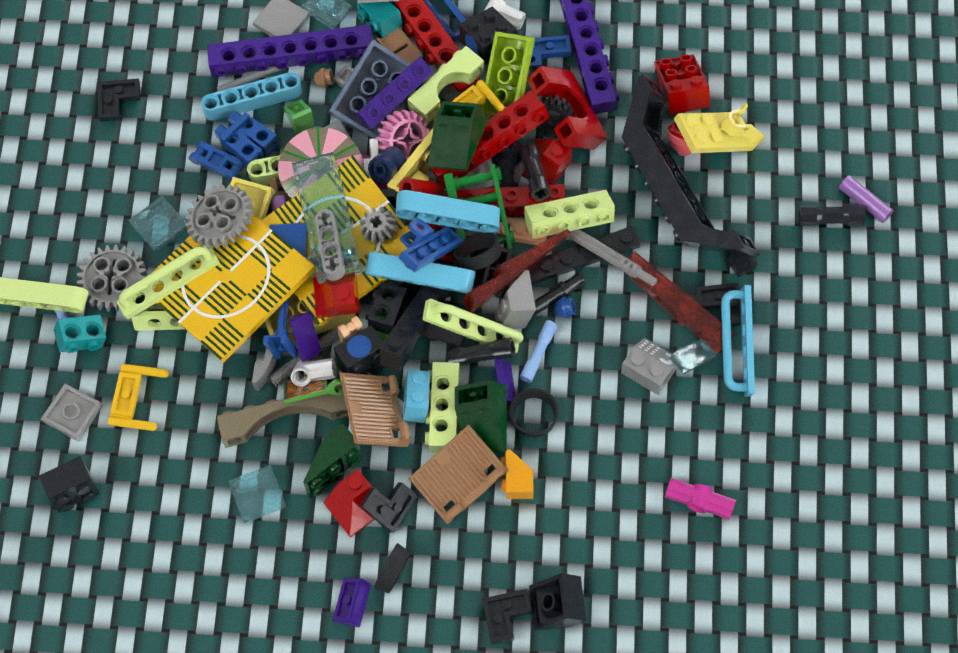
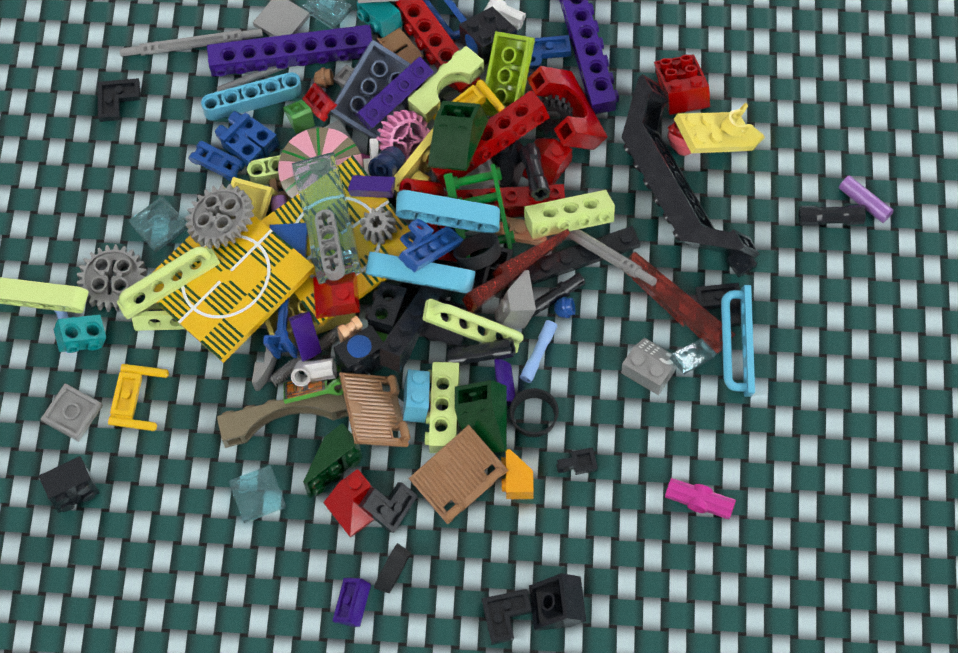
(190, 42): none -> light grey axle
(319, 102): none -> red plate
(372, 186): none -> dark purple slope
(581, 461): none -> black plate

